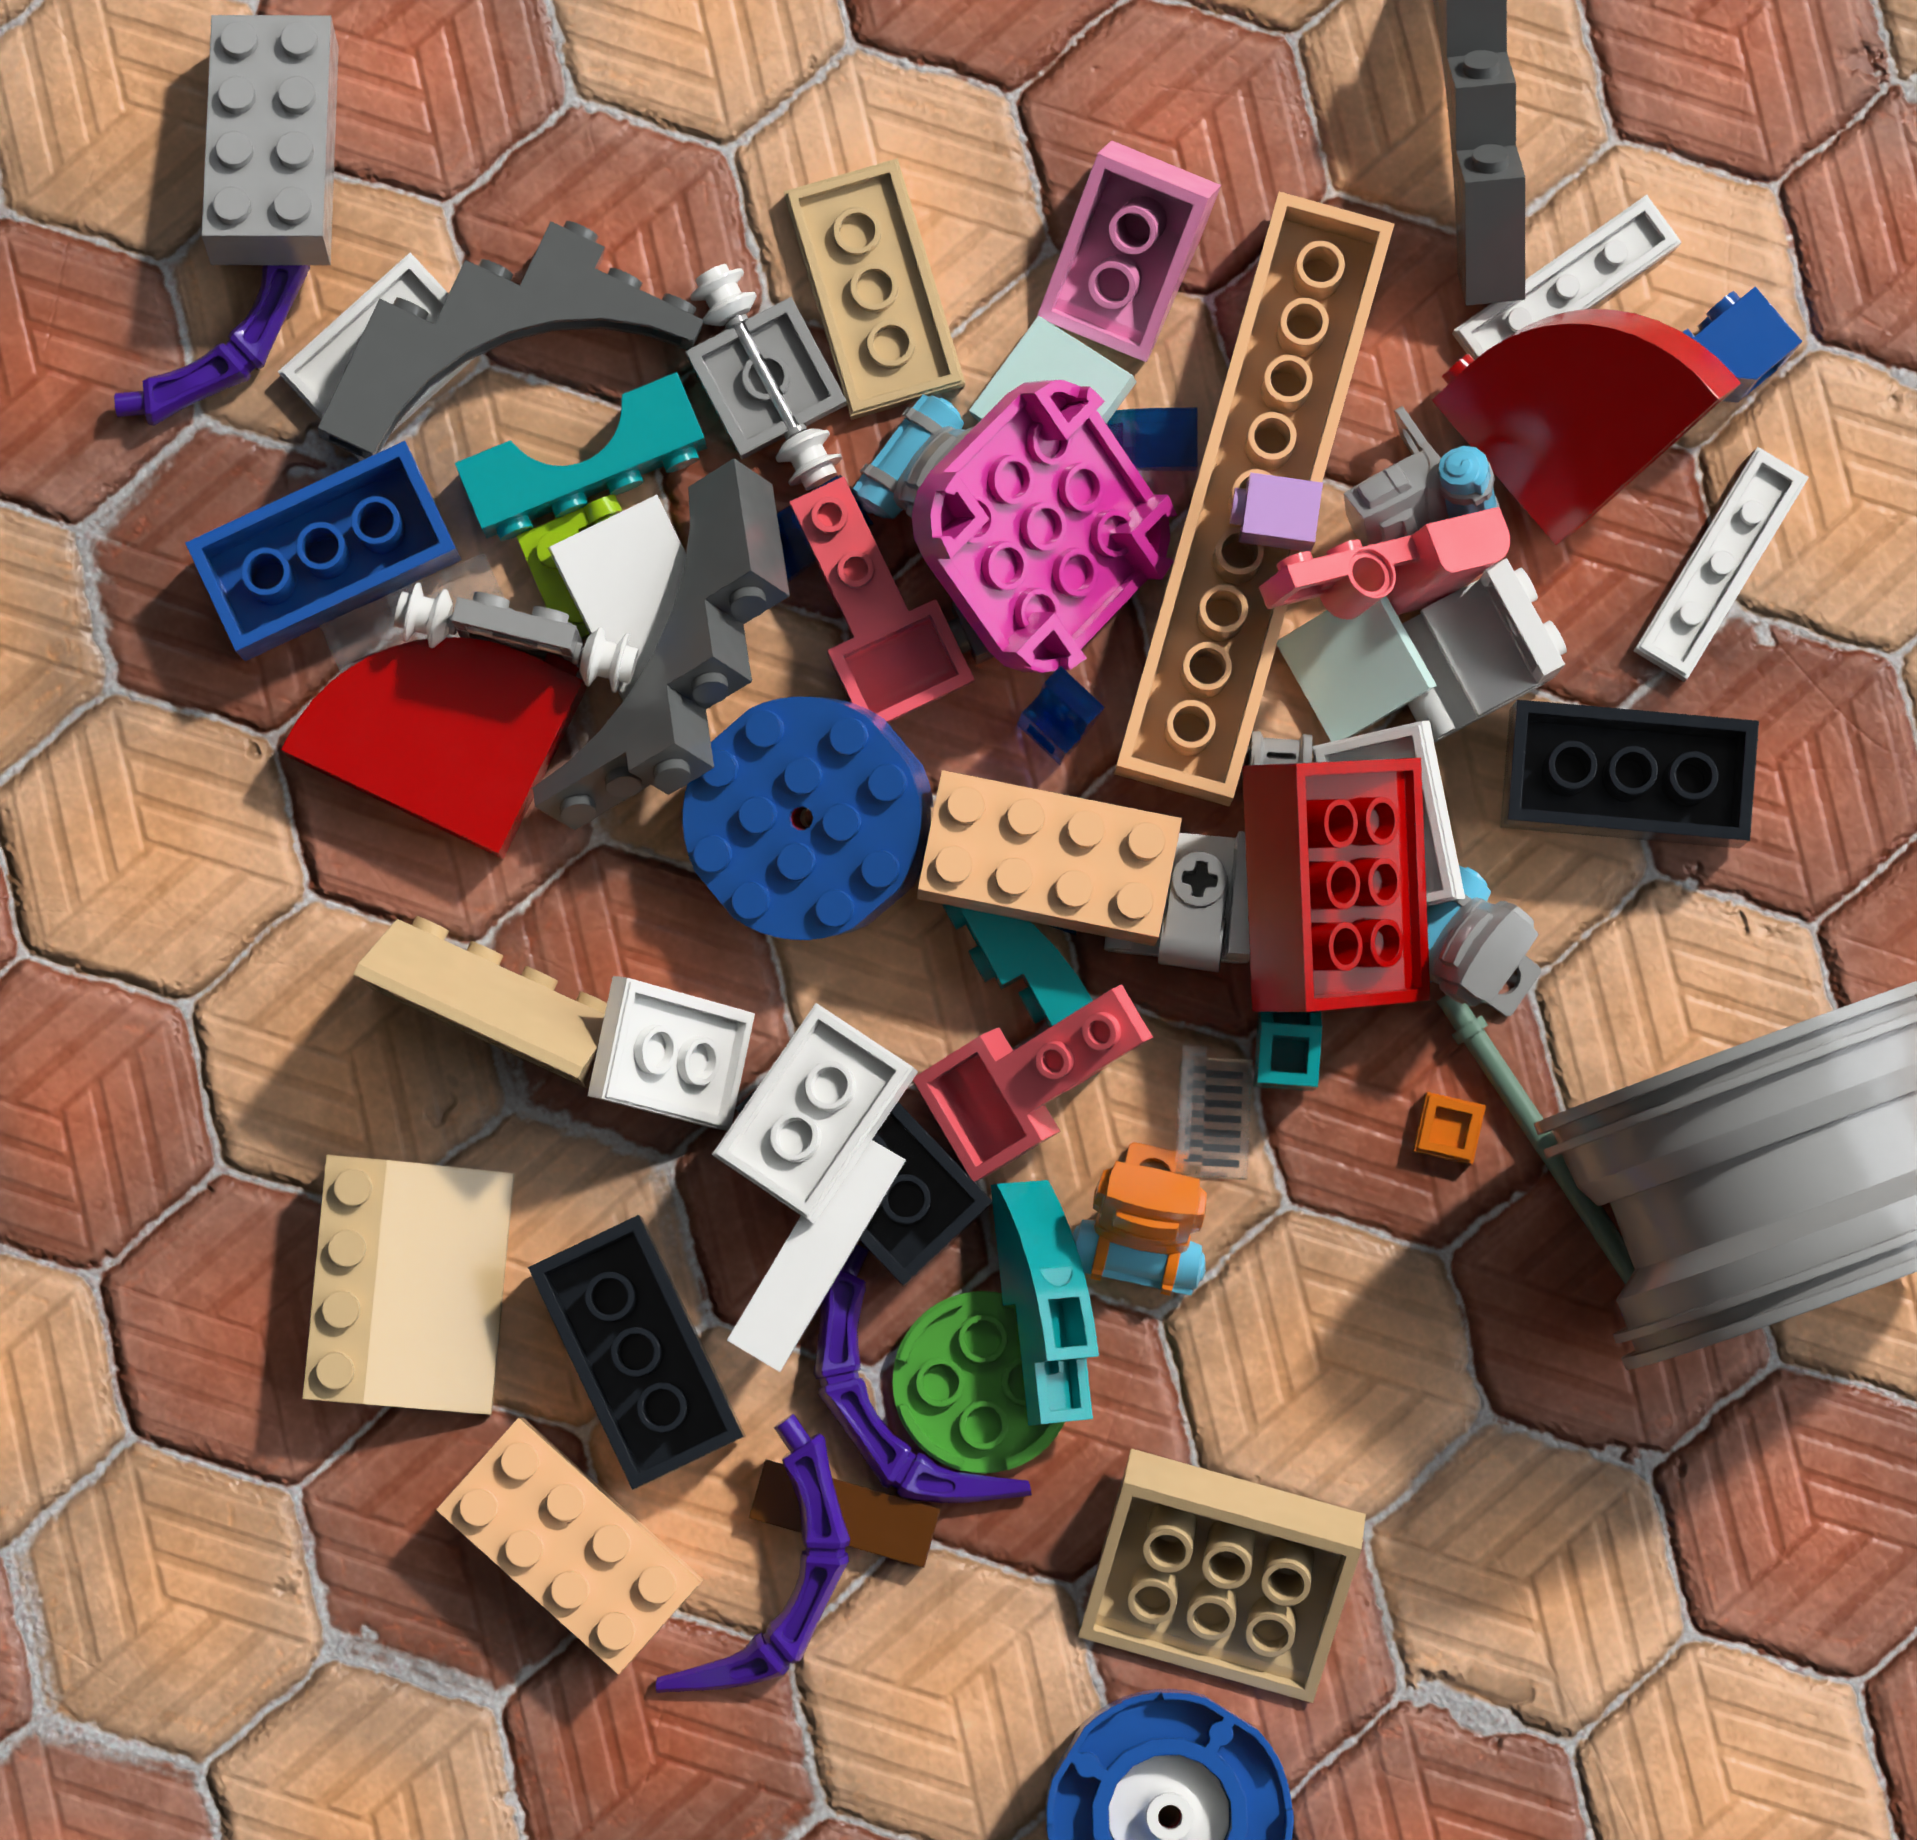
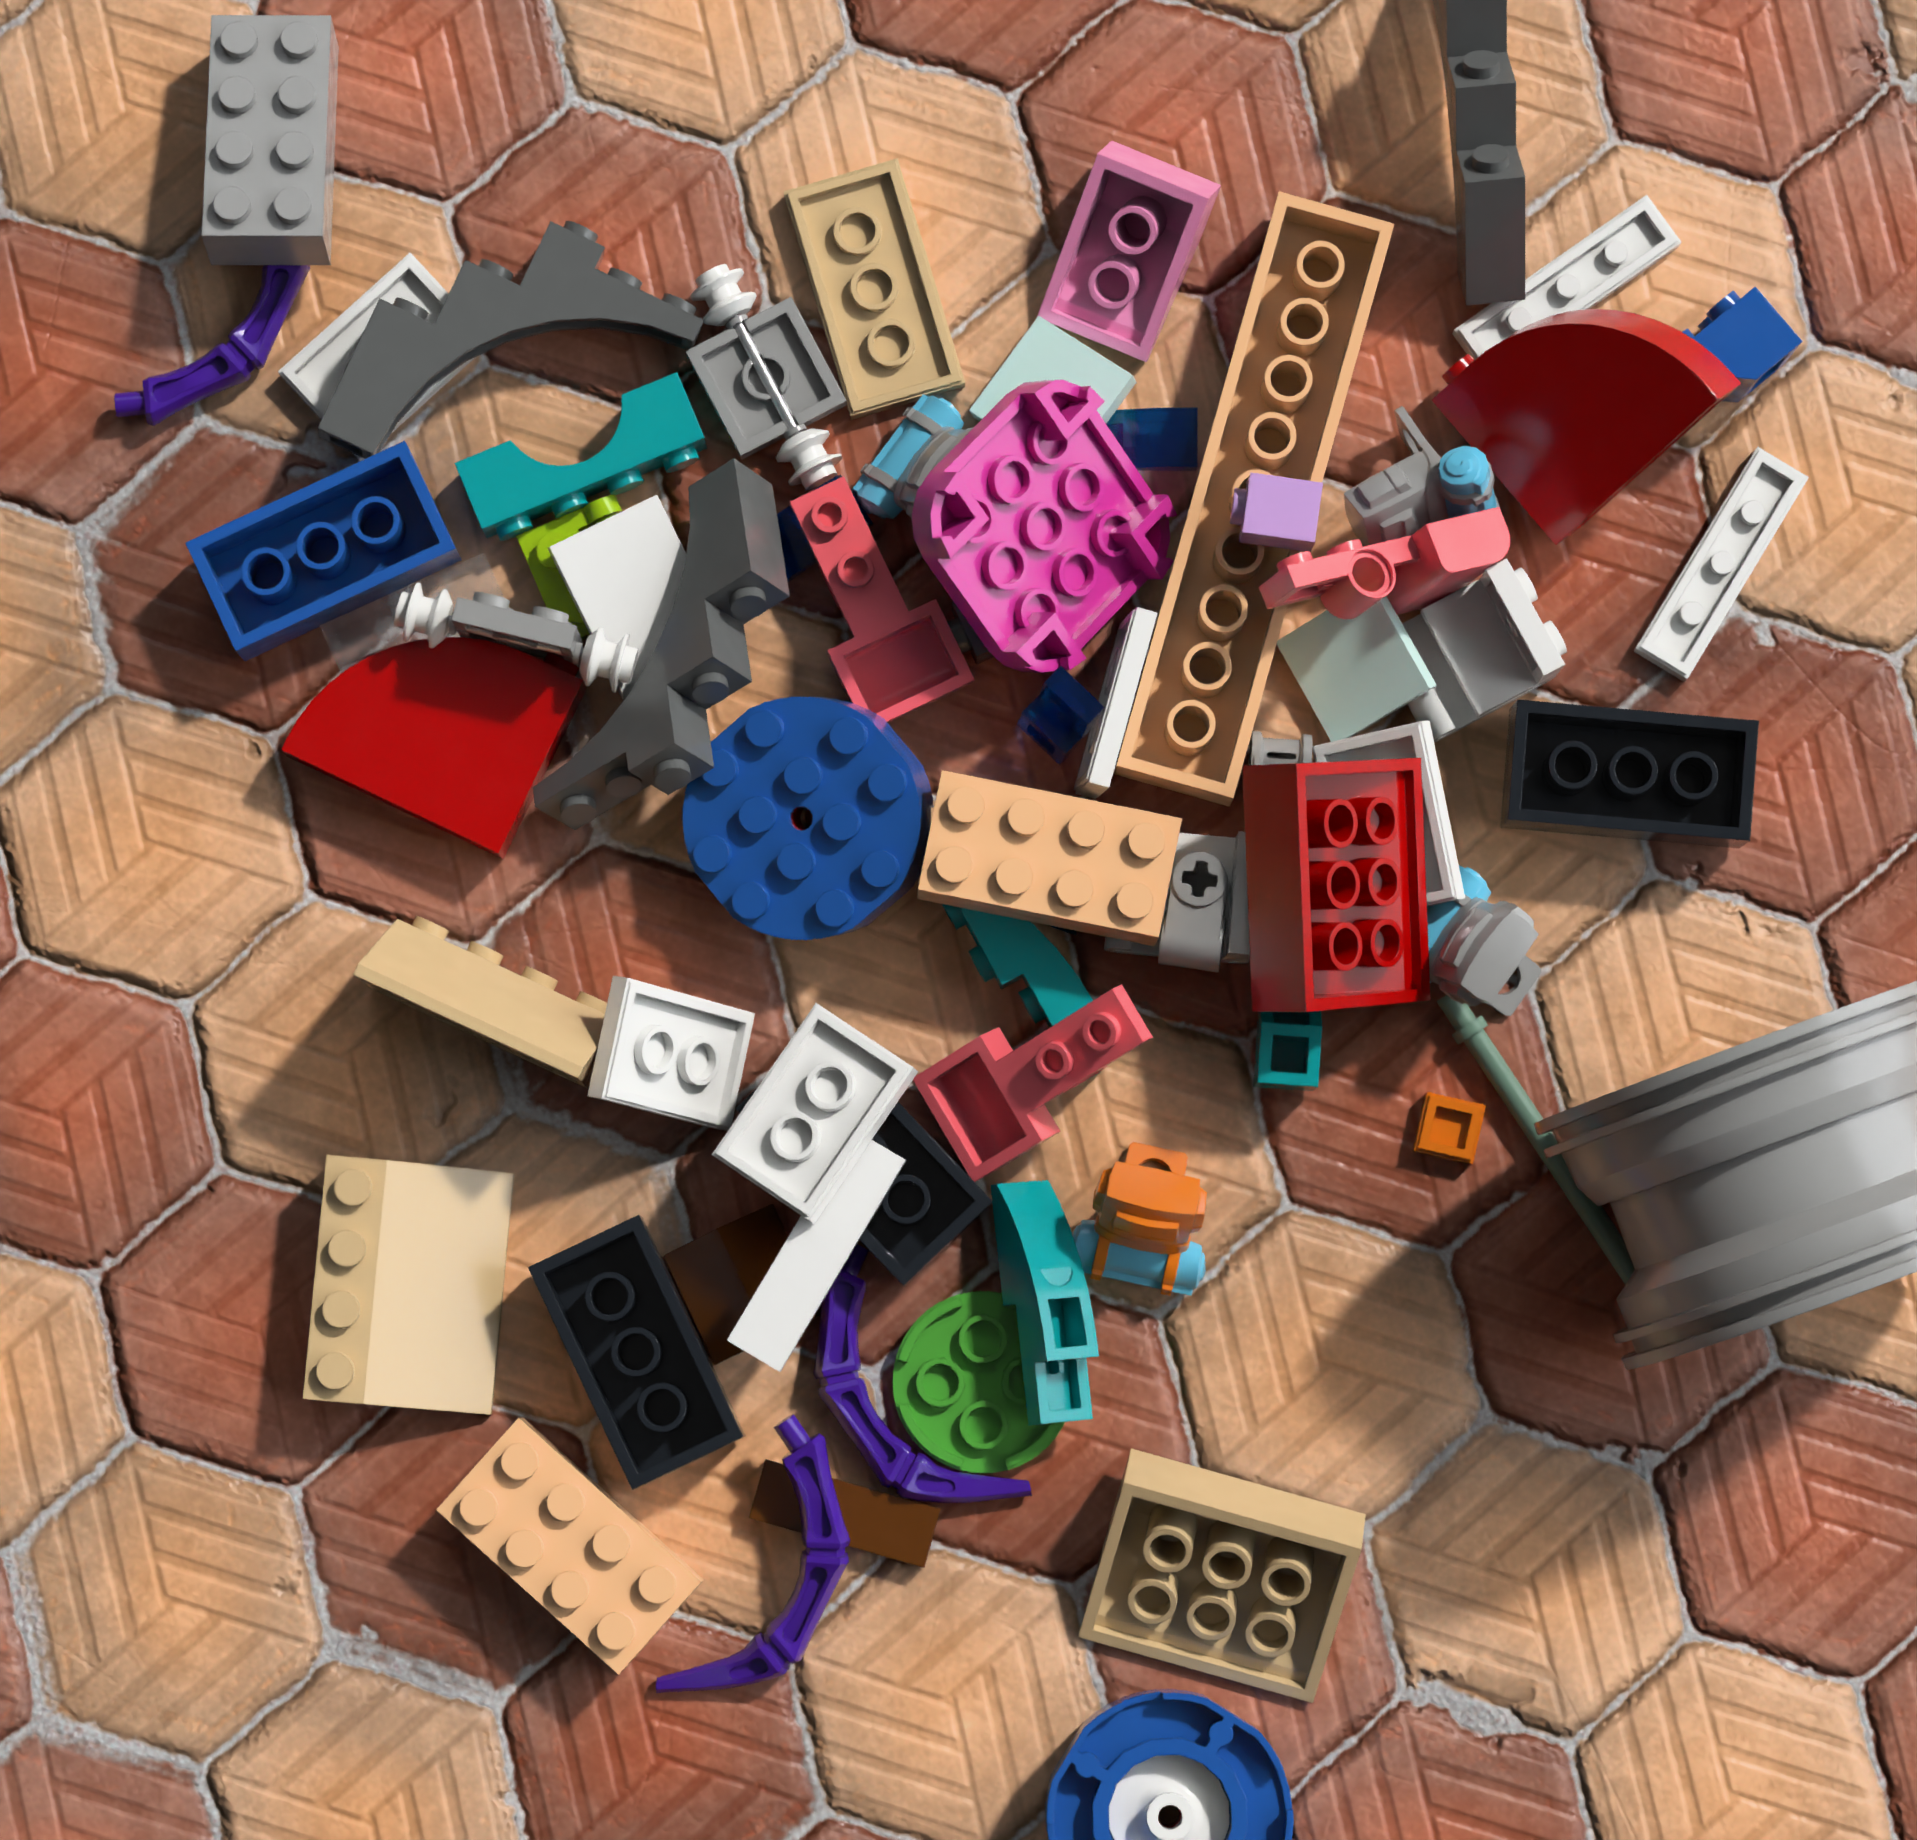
(723, 1273): none -> reddish brown slope
(1117, 698): none -> white tile
(1213, 1115): clear panel -> none

